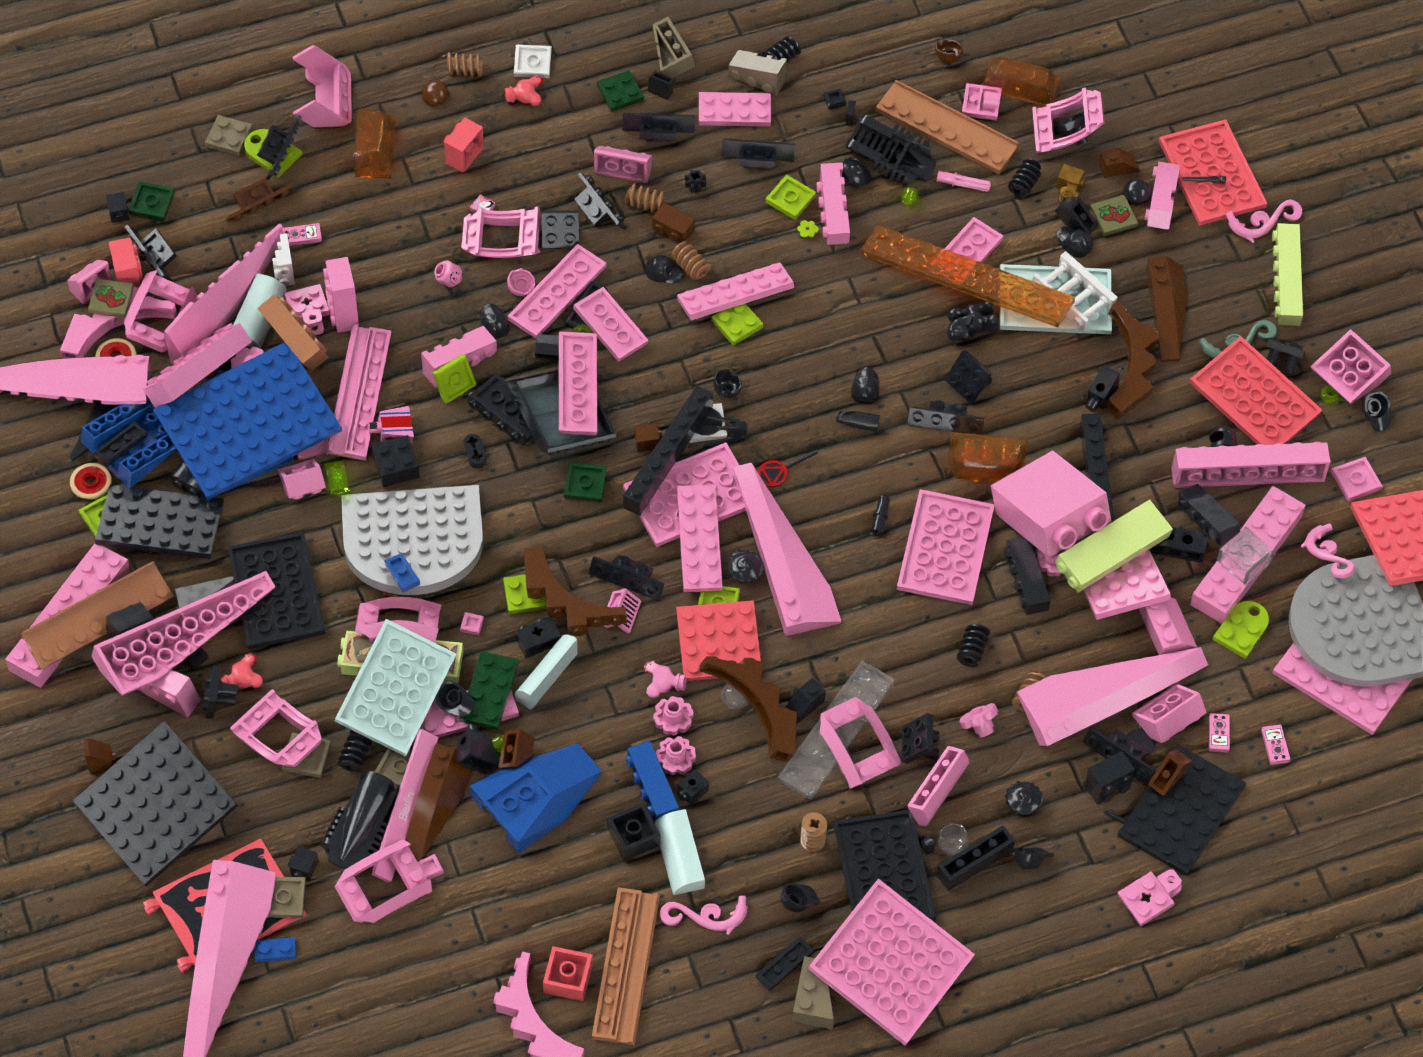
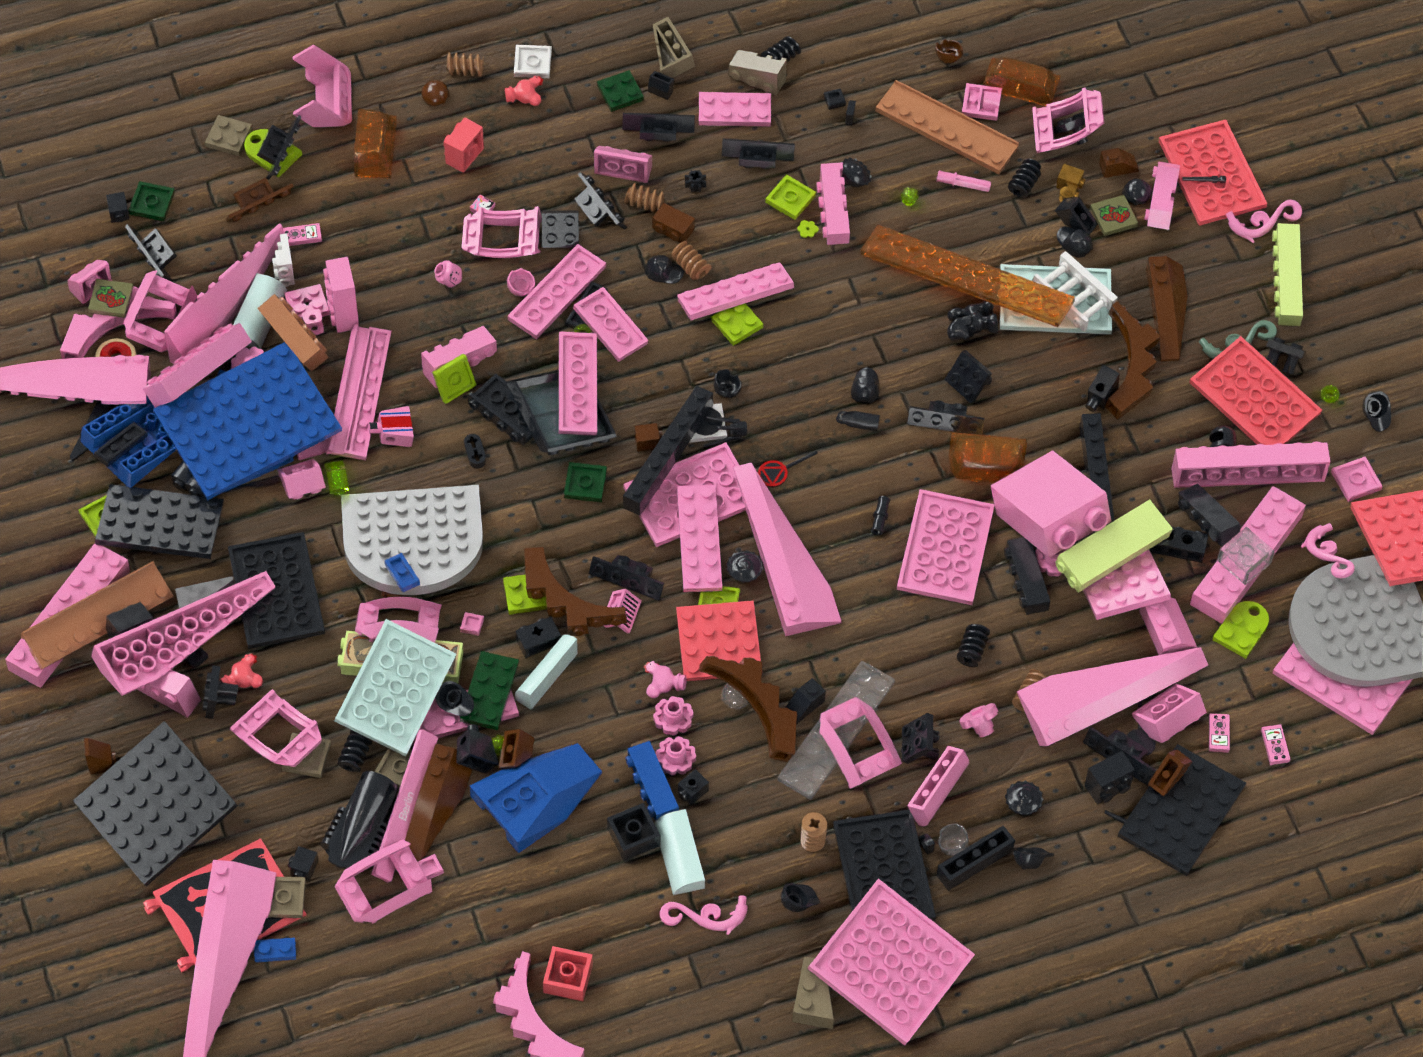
(86, 471): wheel -> none
(126, 261): coral brick -> none
(395, 461): black brick -> none
(494, 321): black piece -> none
(547, 347): black piece -> none
(626, 966): nougat plate -> none
(784, 964): black plate -> none
(892, 150): black connector -> none
(975, 241): bright pink plate -> none
(1161, 891): bright pink plate -> none
(1352, 367): bright pink slope -> none

